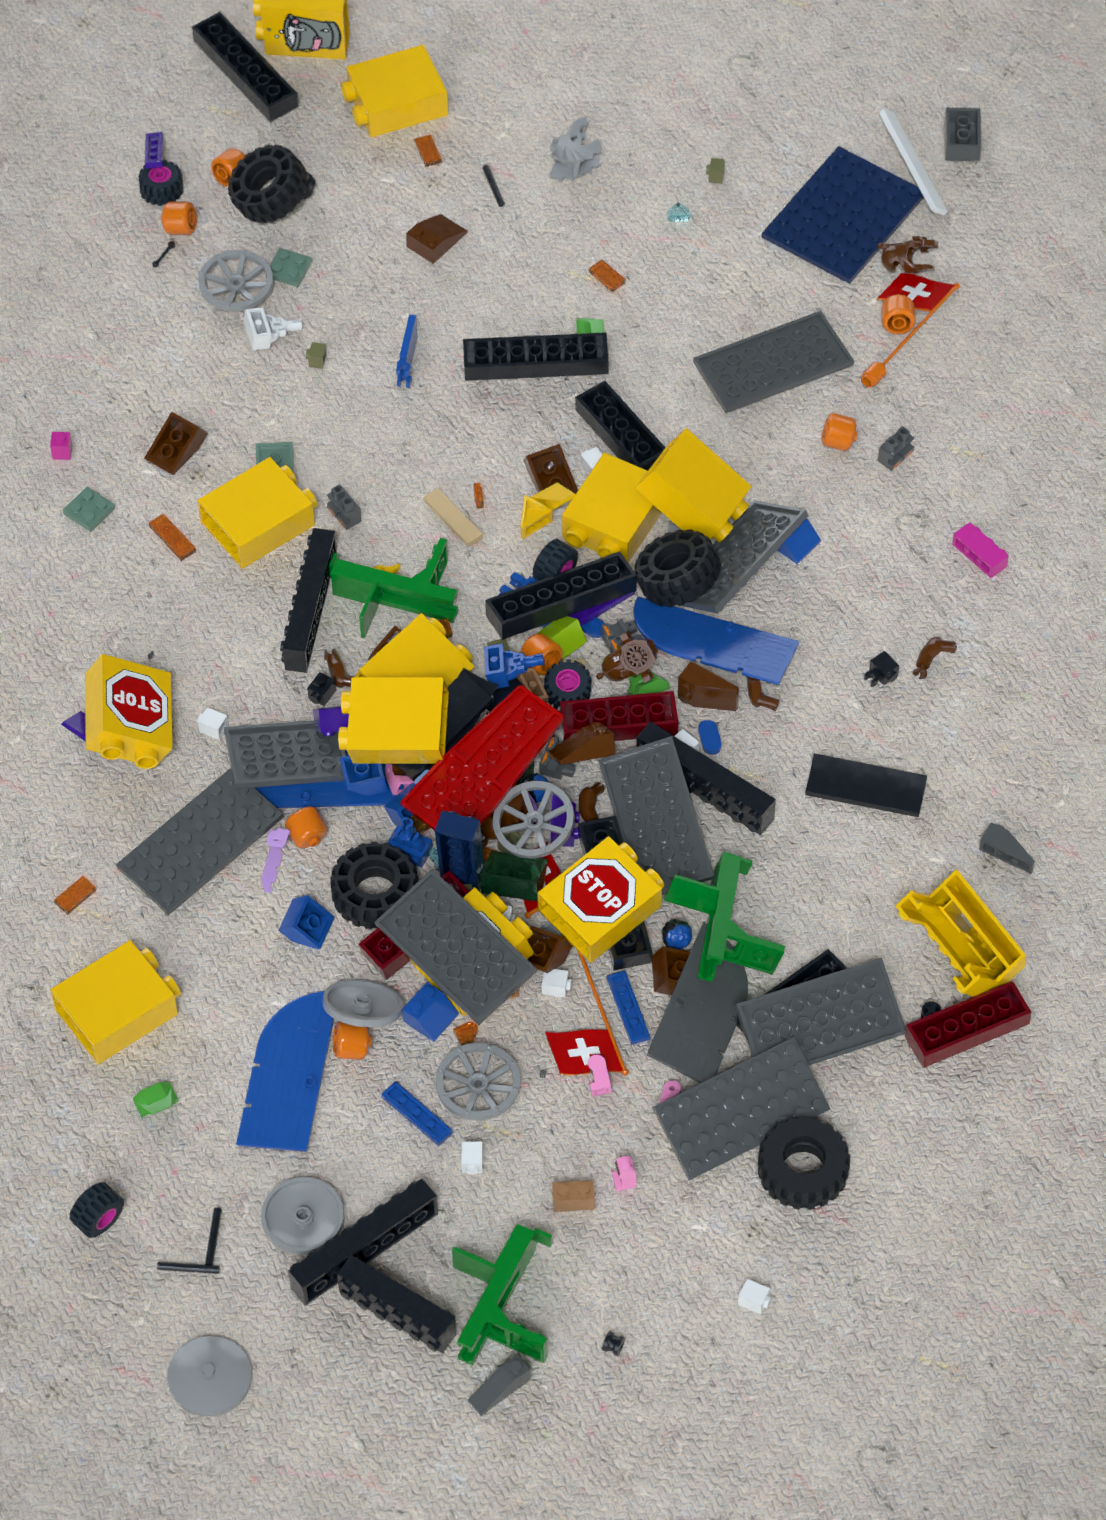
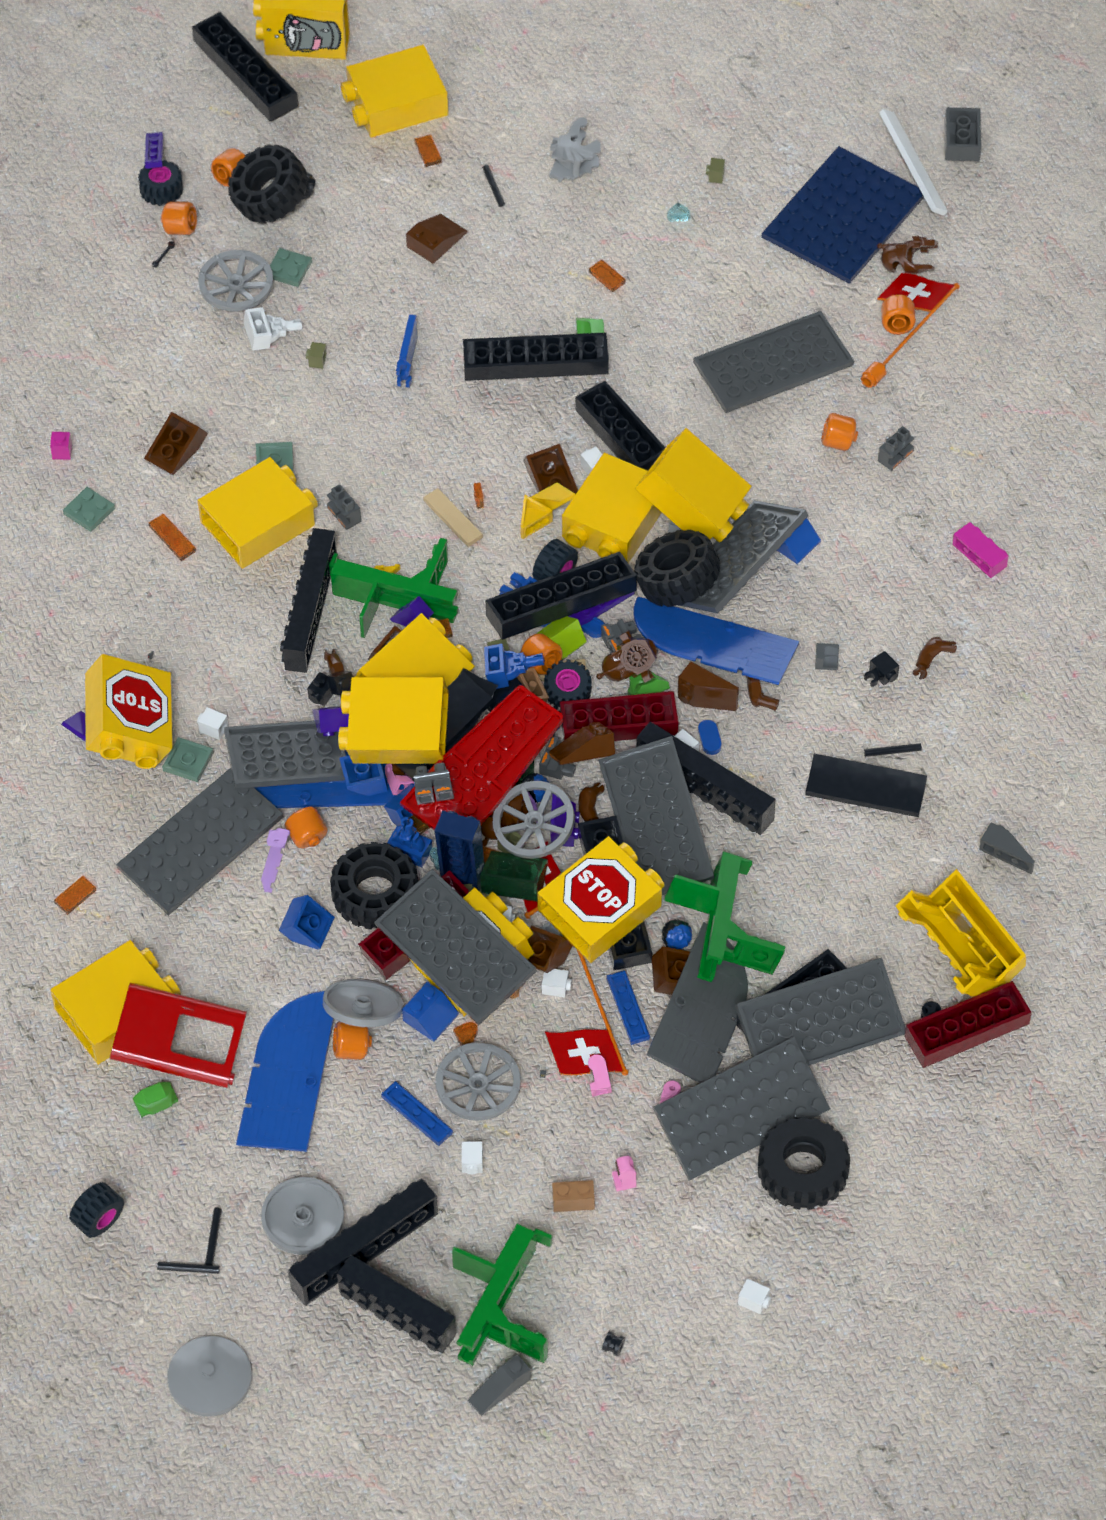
(149, 1028): none -> red piece
(187, 759): none -> sand green plate
(340, 682): none -> black brick
(410, 611): none -> dark purple slope
(425, 781): none -> dark grey hips
(827, 656): none -> dark grey panel
(892, 750): none -> black bar

